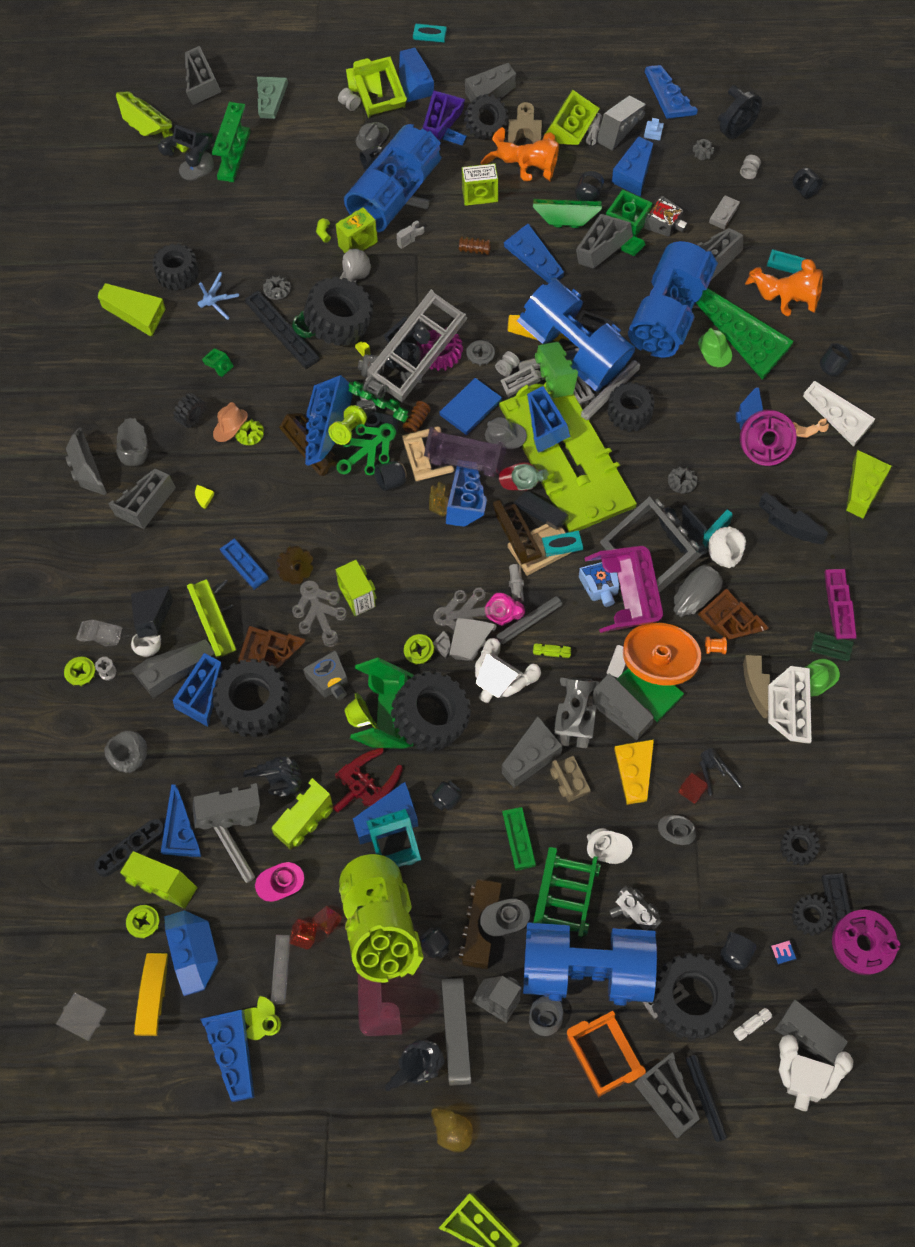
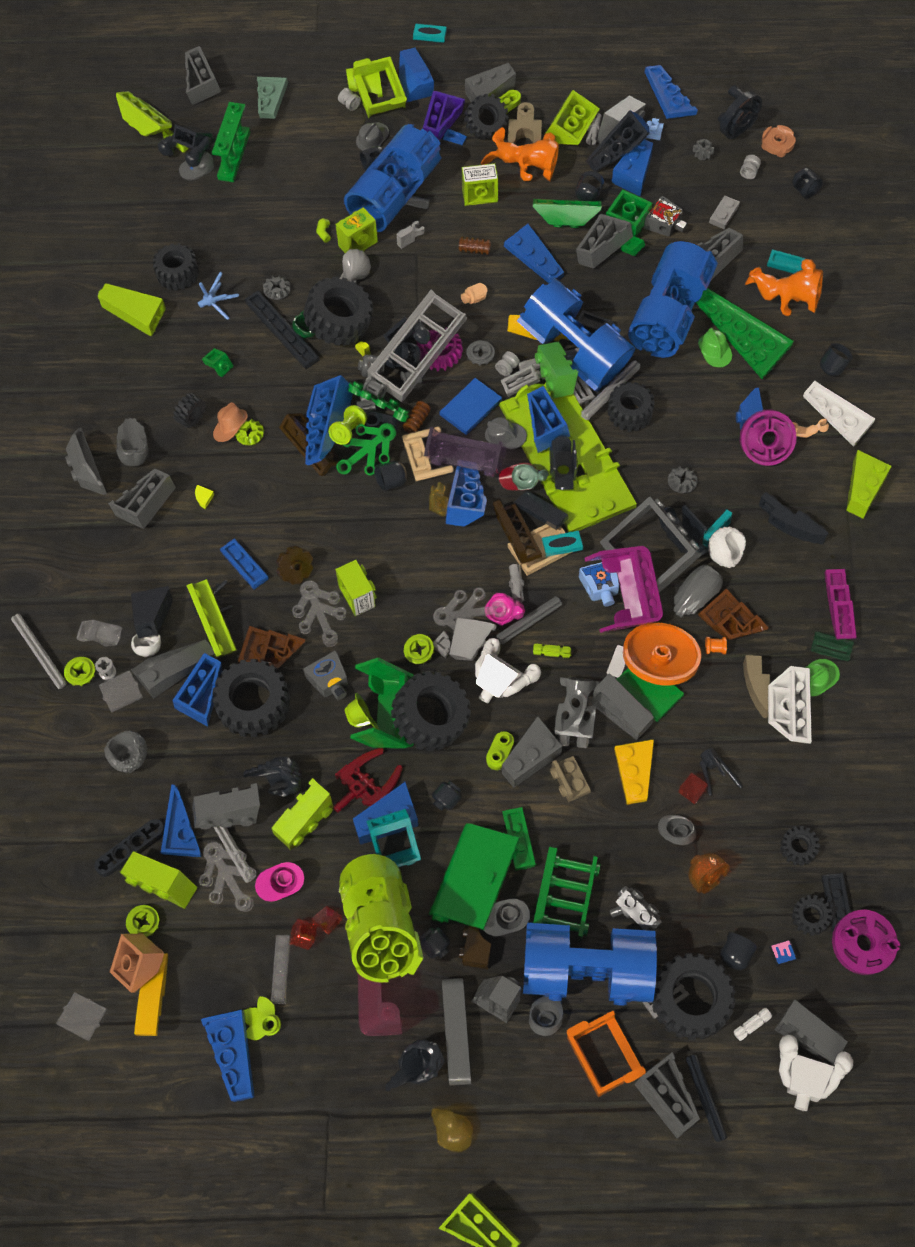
(38, 650): none -> light grey axle
(120, 691): none -> clear piece
(136, 961): none -> nougat slope
(191, 950): blue wedge -> none
(225, 874): none -> clear plant
(474, 294): none -> light nougat arm
(474, 876): none -> green door
(499, 749): none -> lime plate
(511, 99): none -> lime plate
(560, 455): none -> black piece
(609, 846): white piece -> none
(621, 140): none -> black wedge
(706, 871): none -> clear orange cylinder
(781, 147): none -> nougat plate

